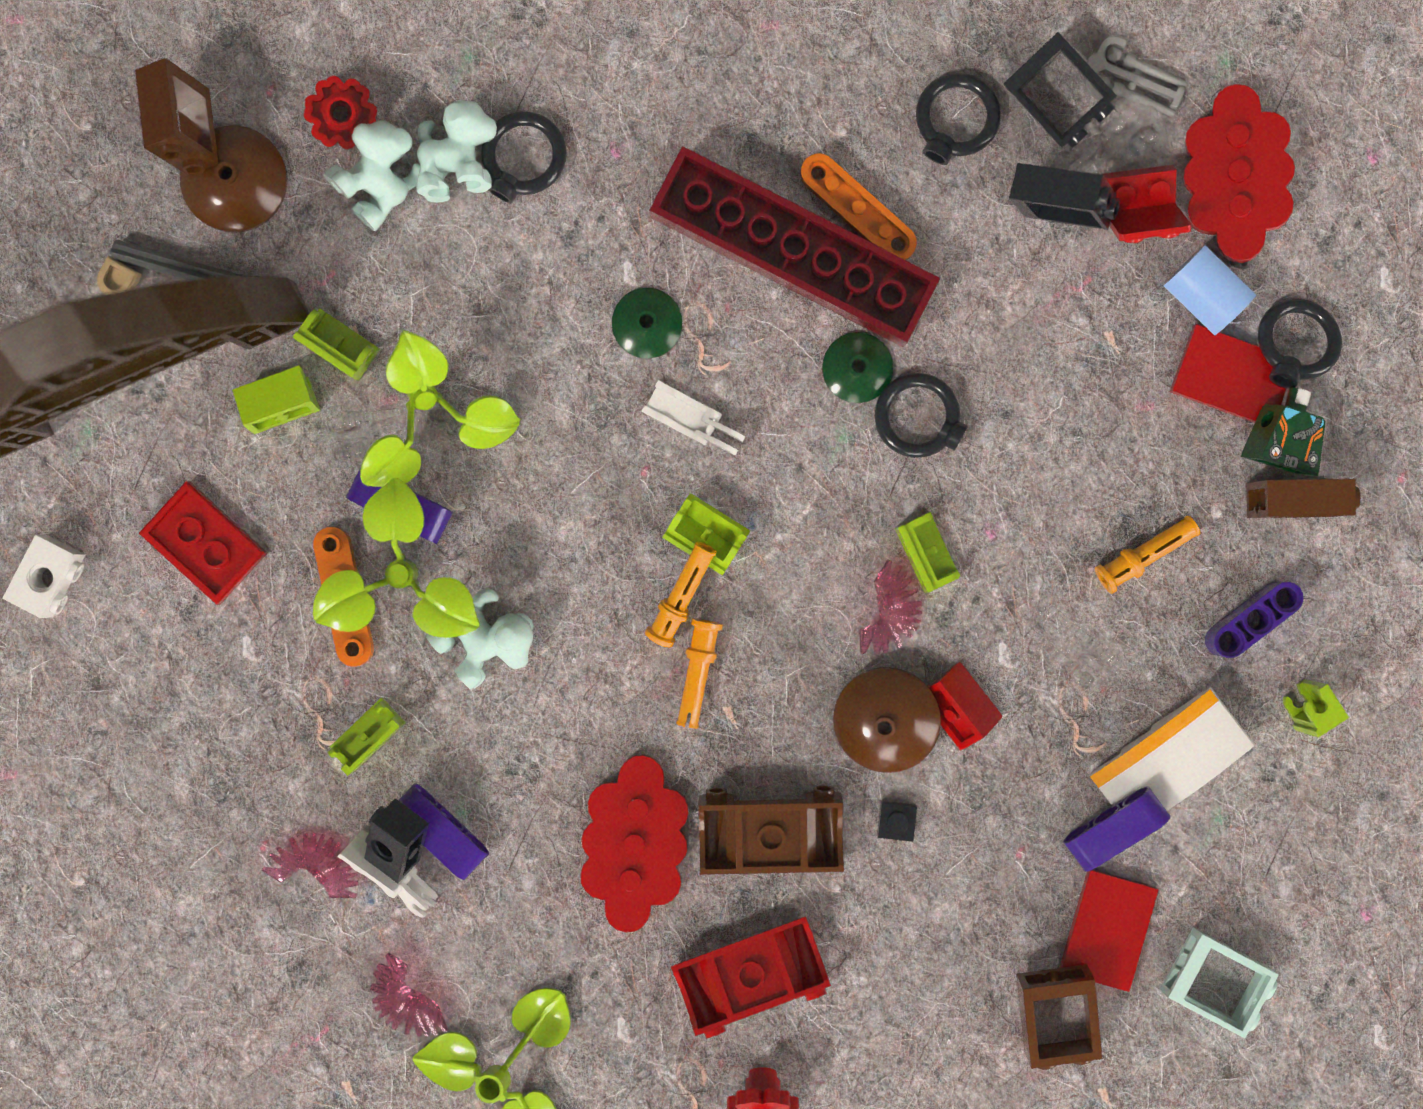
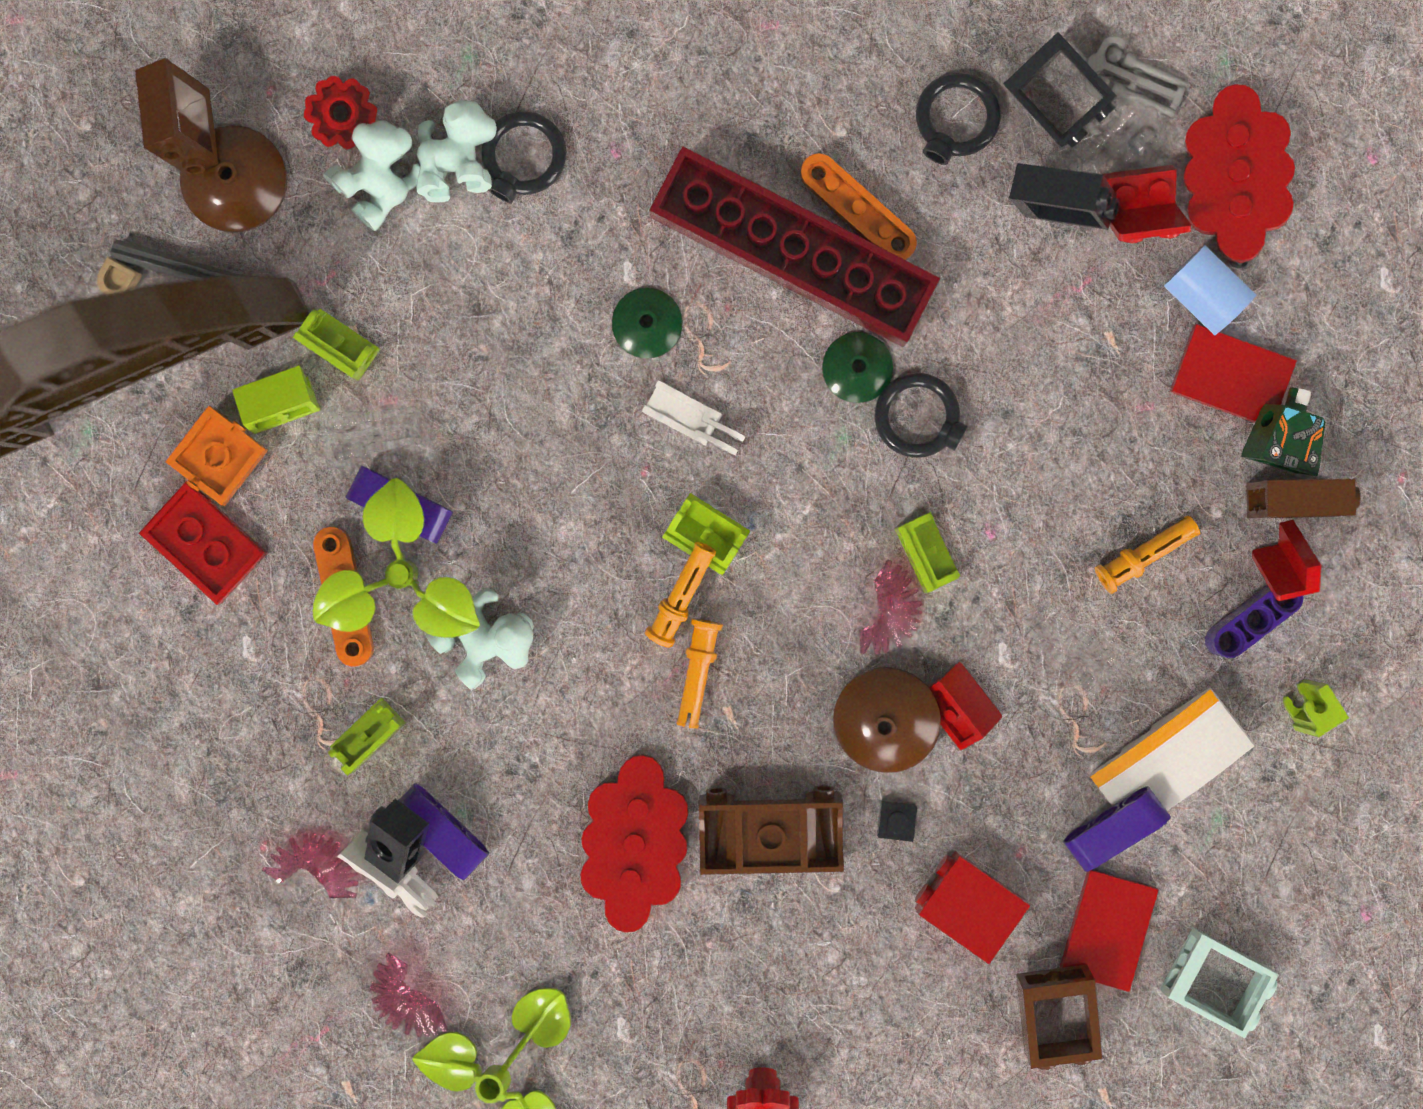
(27, 586): white brick -> none
(216, 456): none -> orange plate
(415, 370): lime plant -> none
(751, 976): red piece -> none
(970, 906): none -> red brick
(1287, 369): black piece -> none
(1289, 566): none -> red panel

